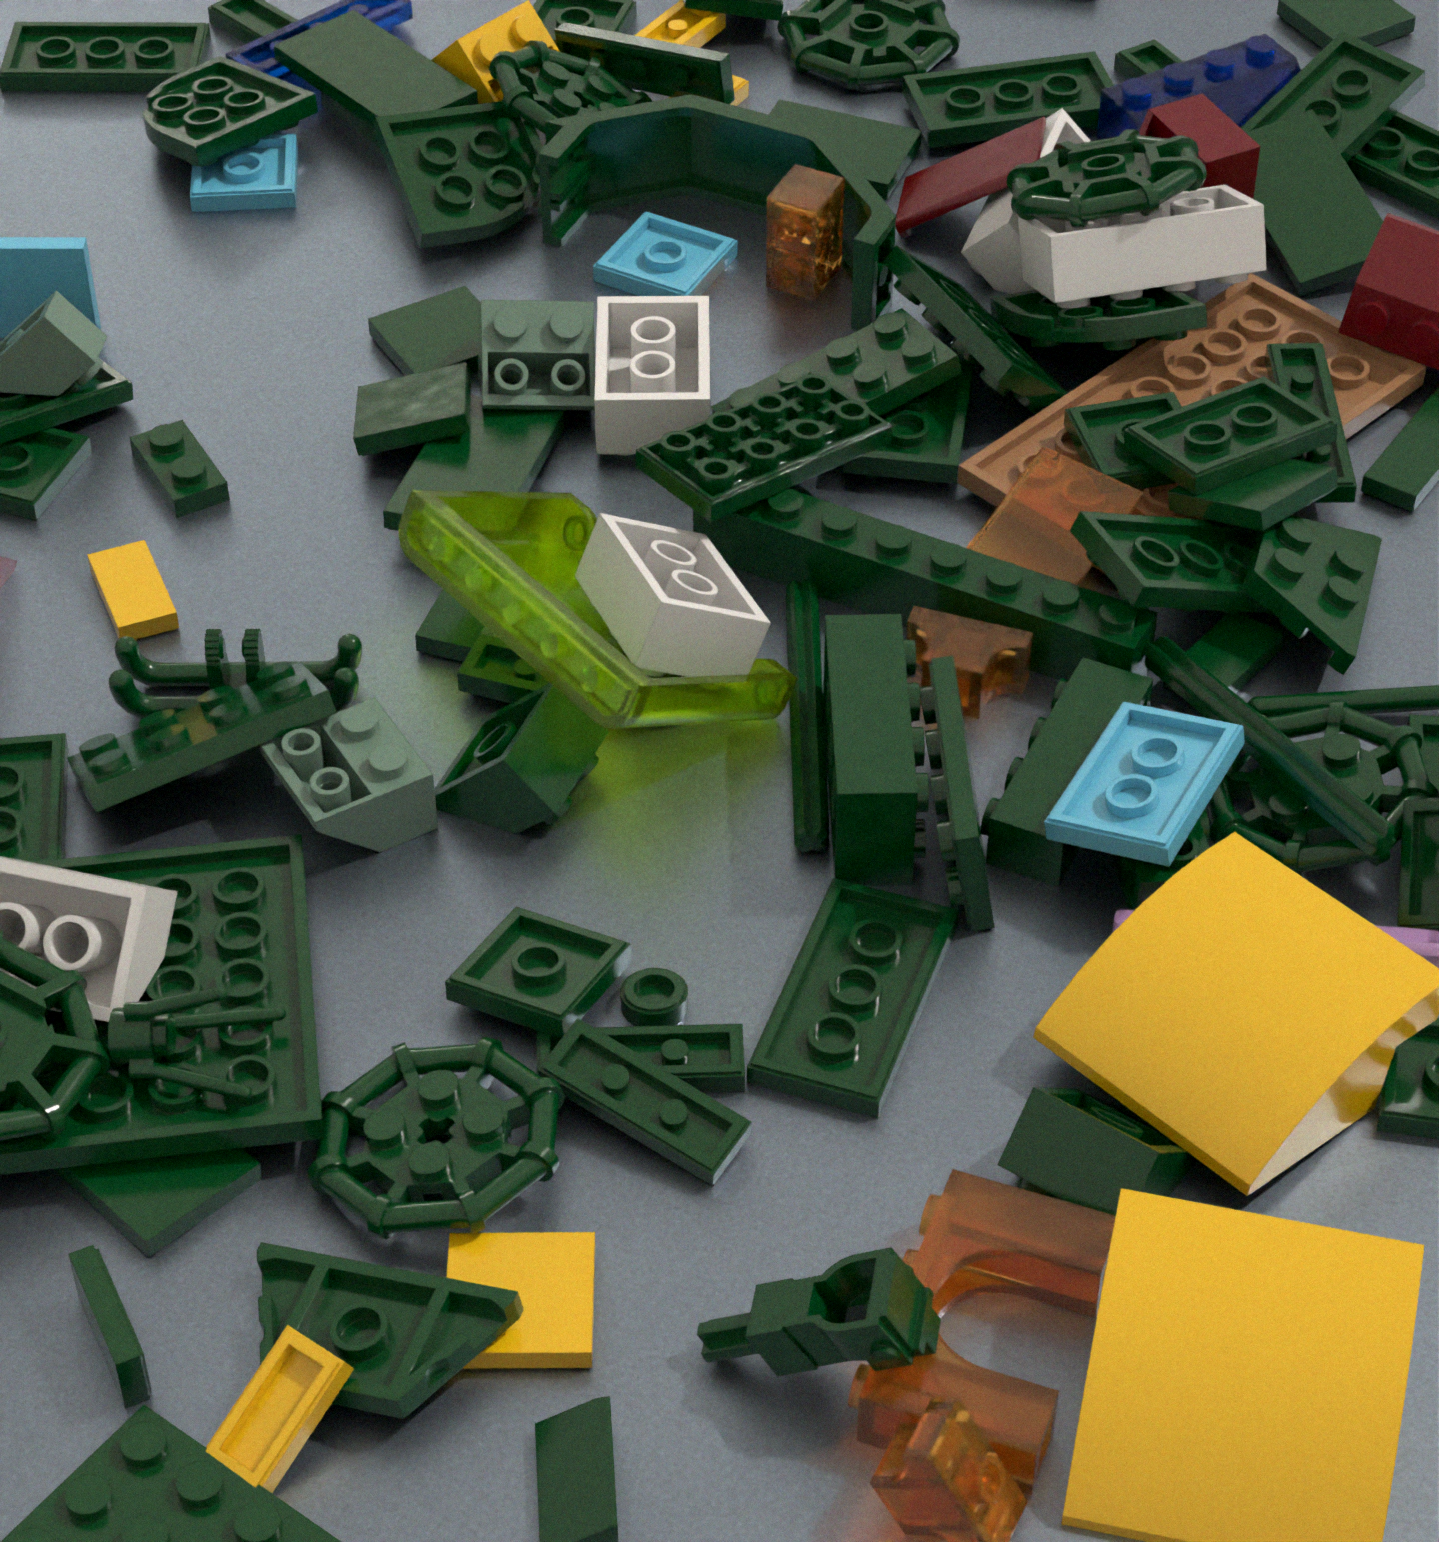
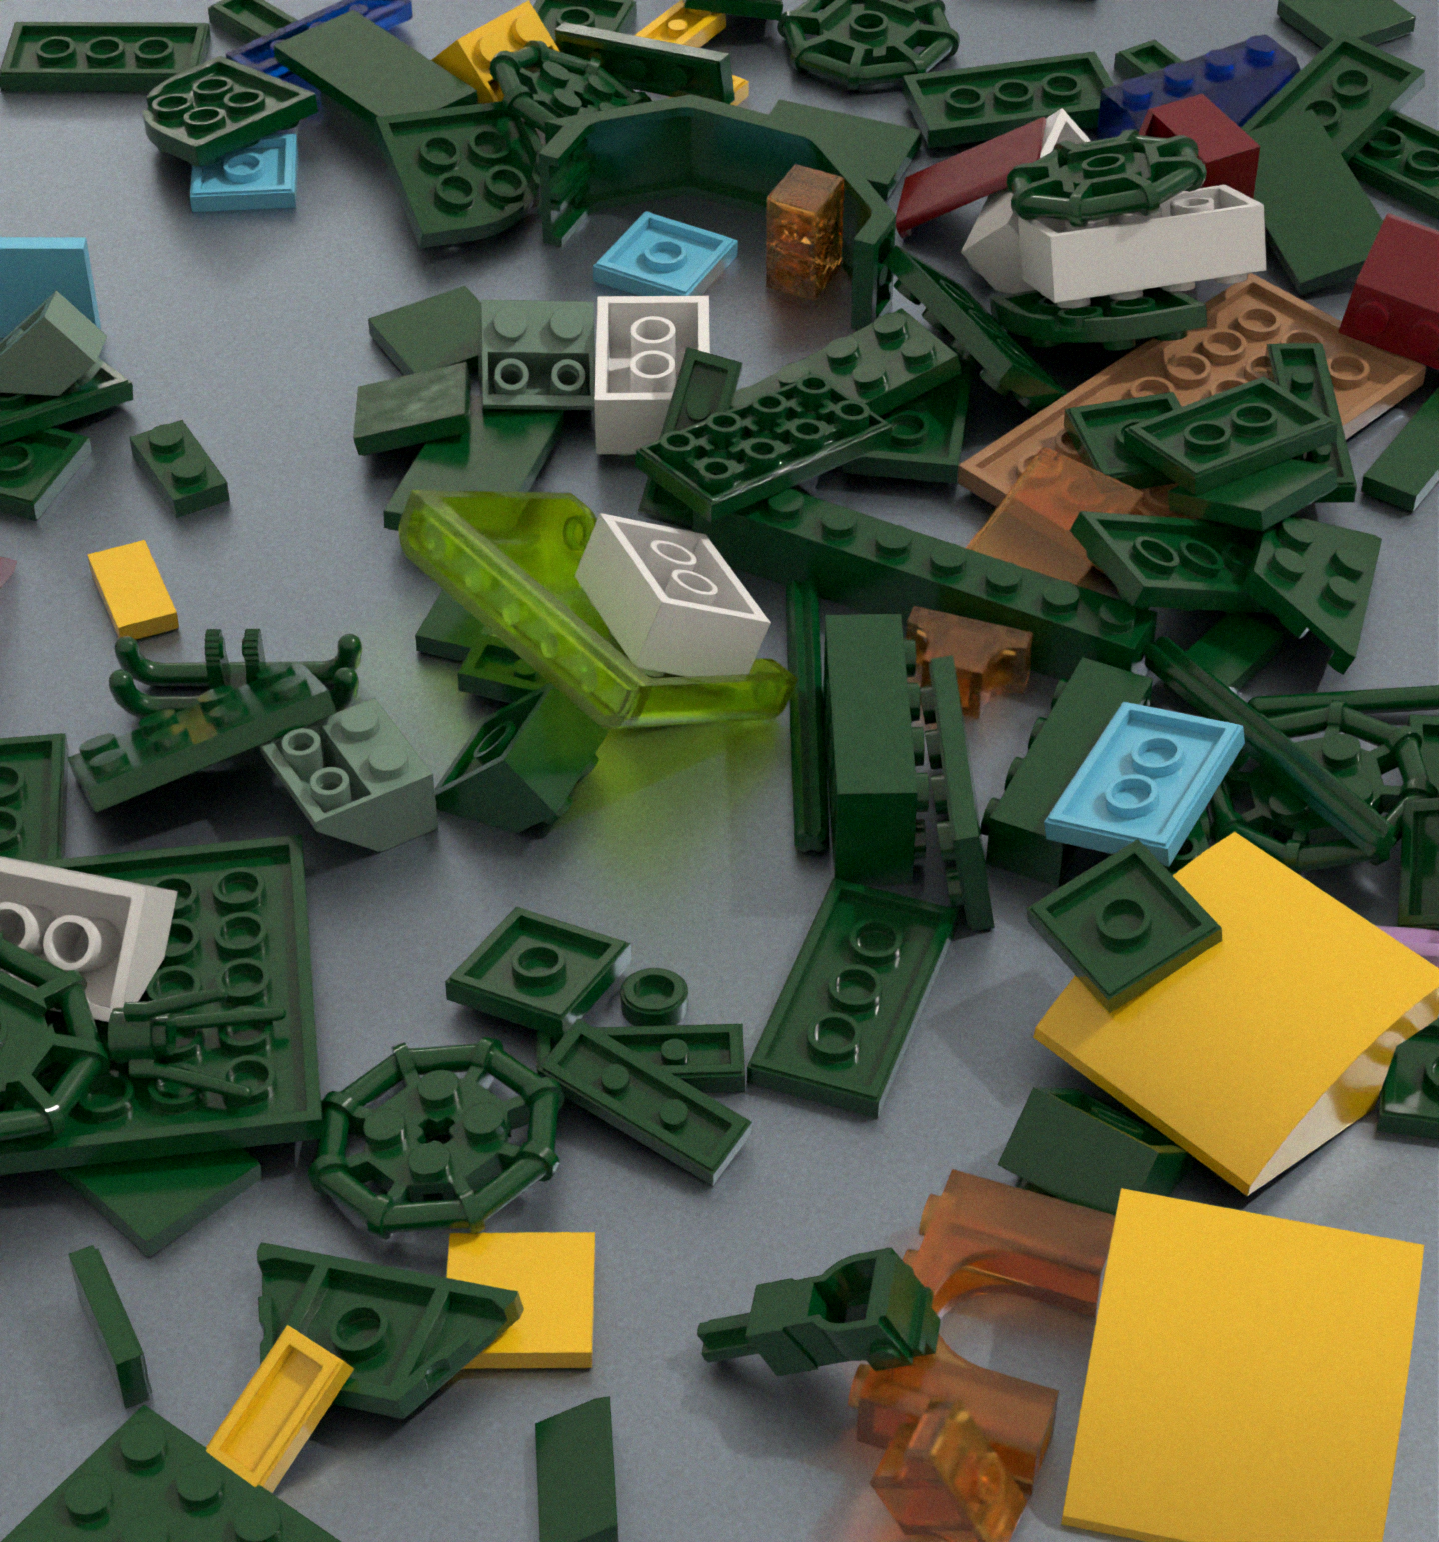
(702, 388): none -> dark green tile
(1124, 925): none -> dark green tile

